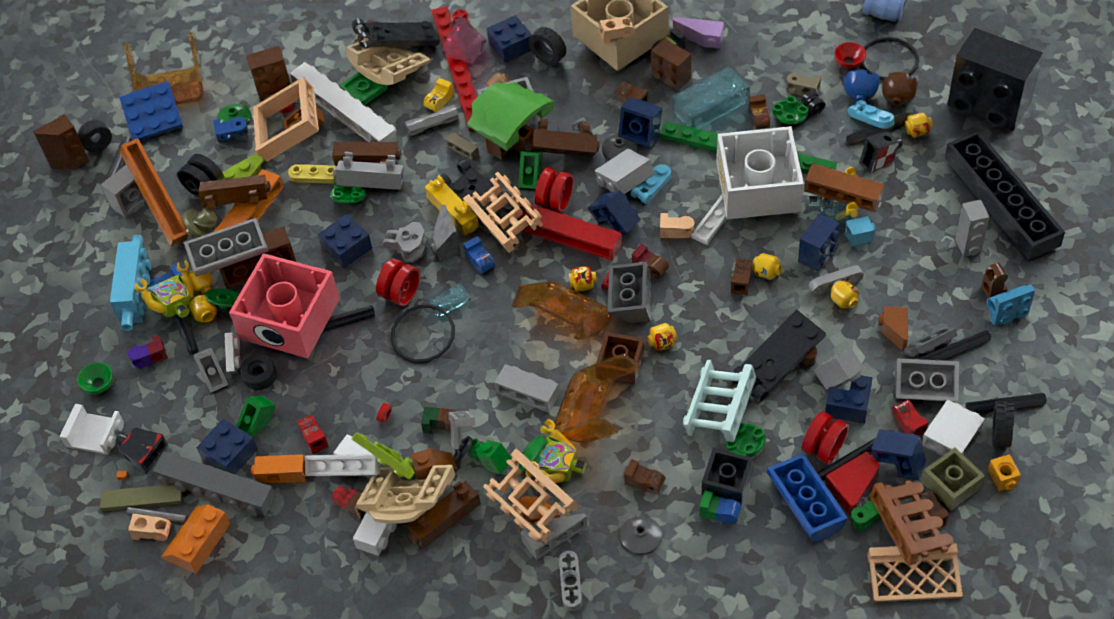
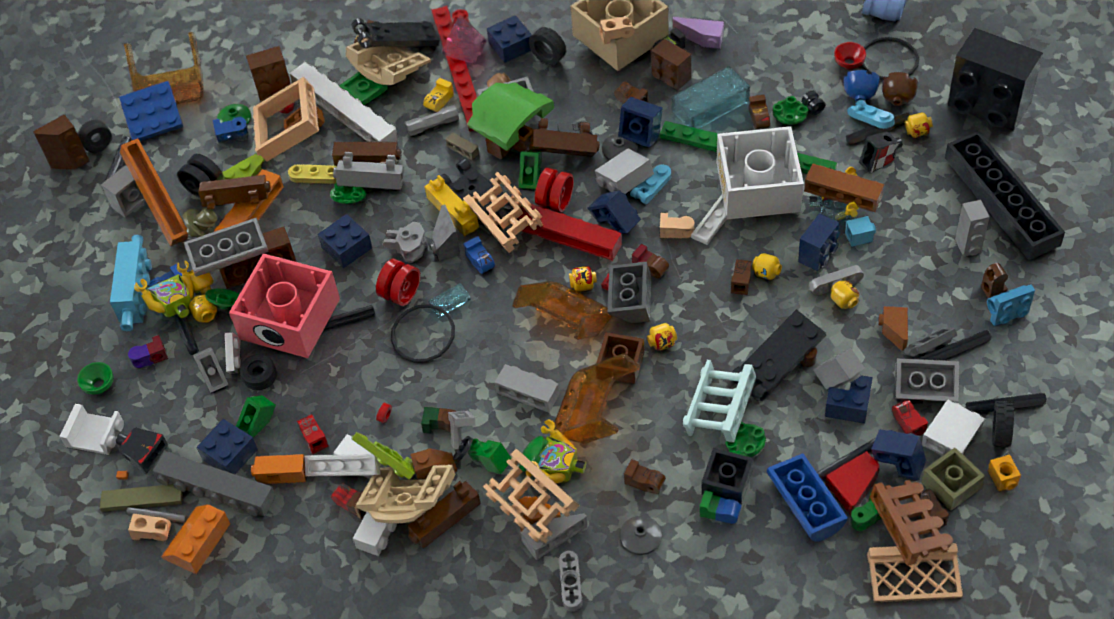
(800, 84): dark tan leg -> none
(825, 437): red wheel -> none

